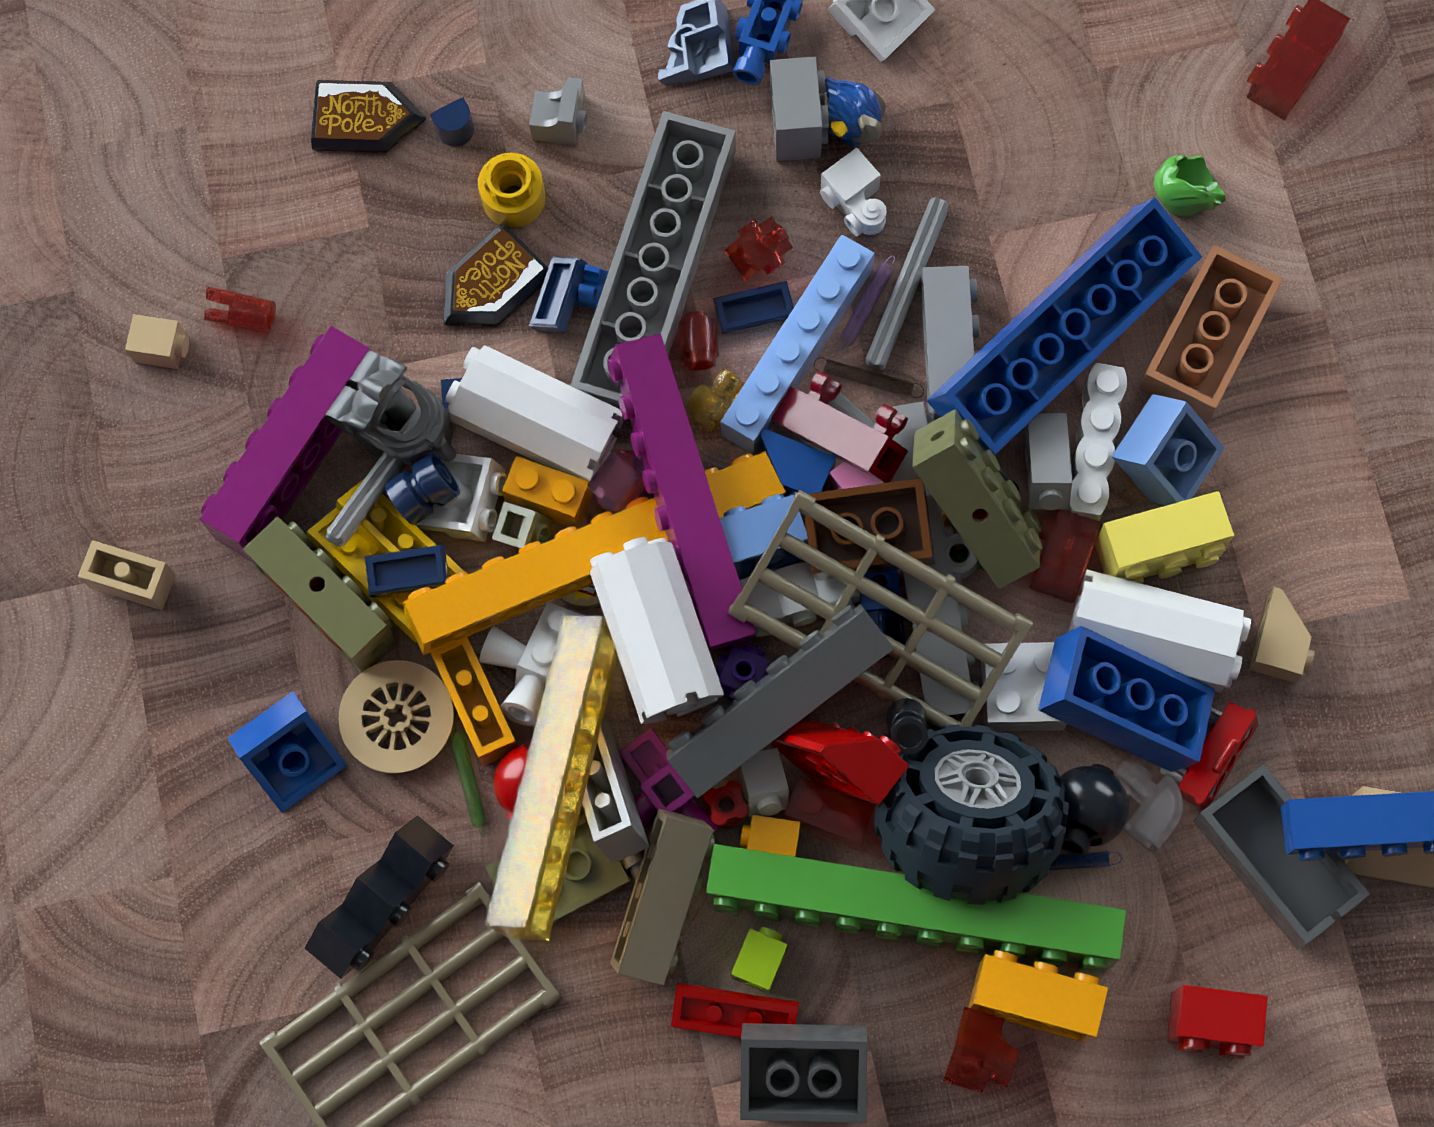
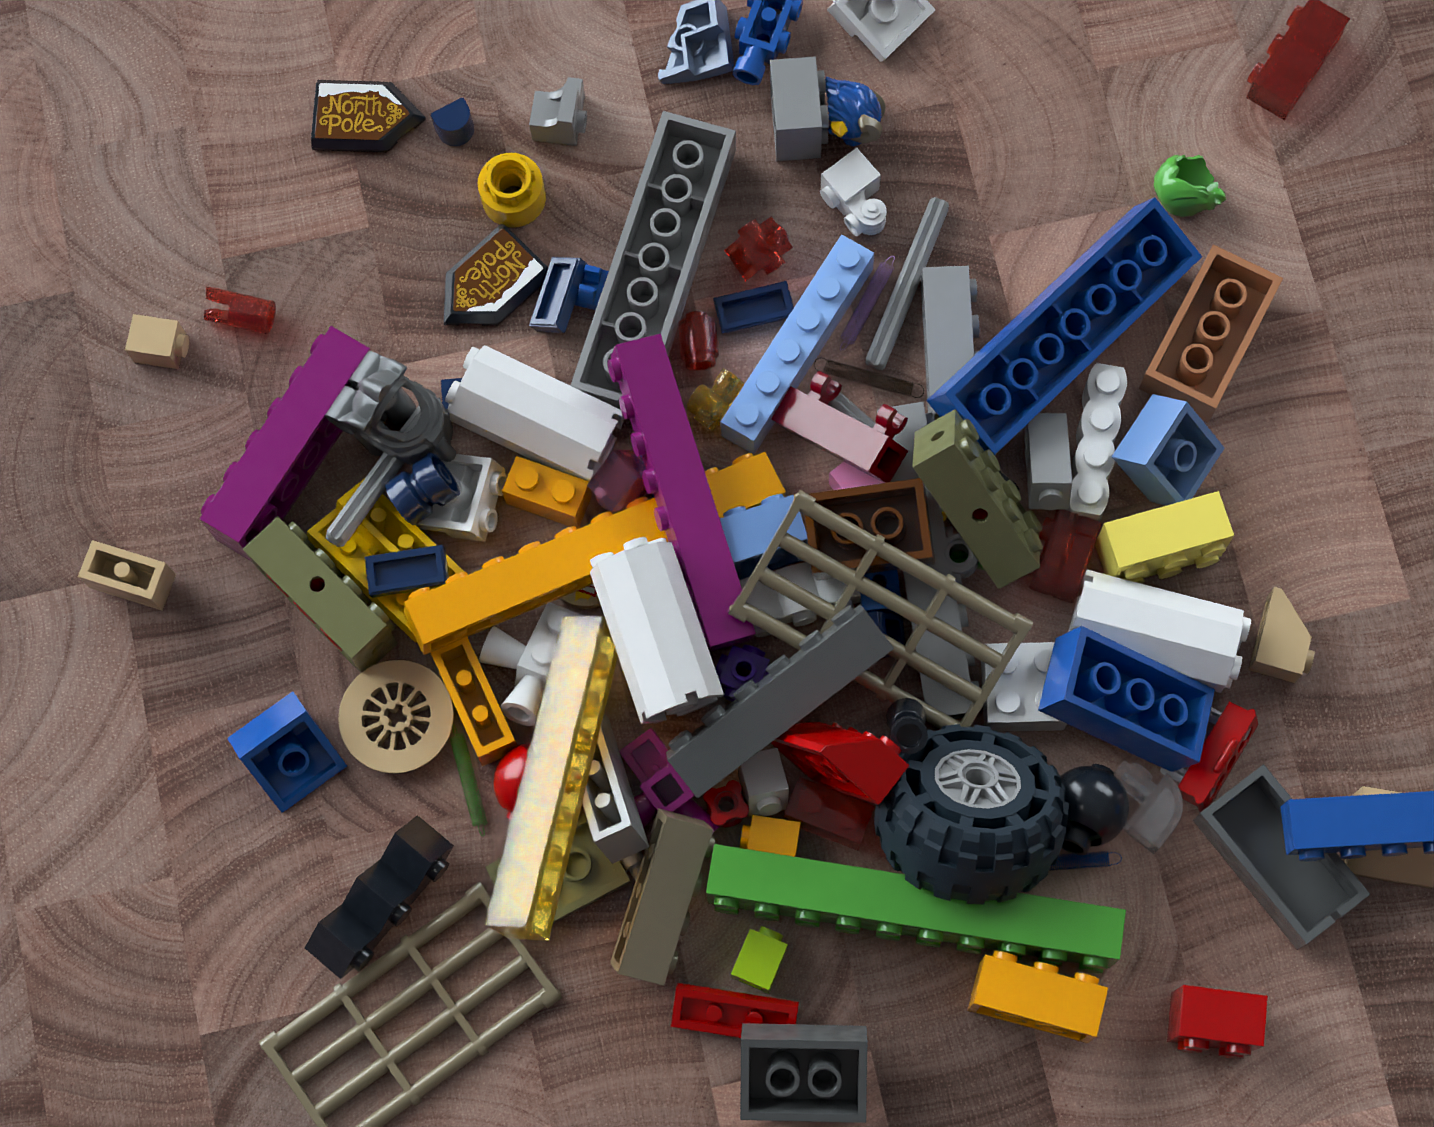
(531, 528): olive brick -> none
(797, 464): blue slope -> none
(980, 1052): clear red brick -> none

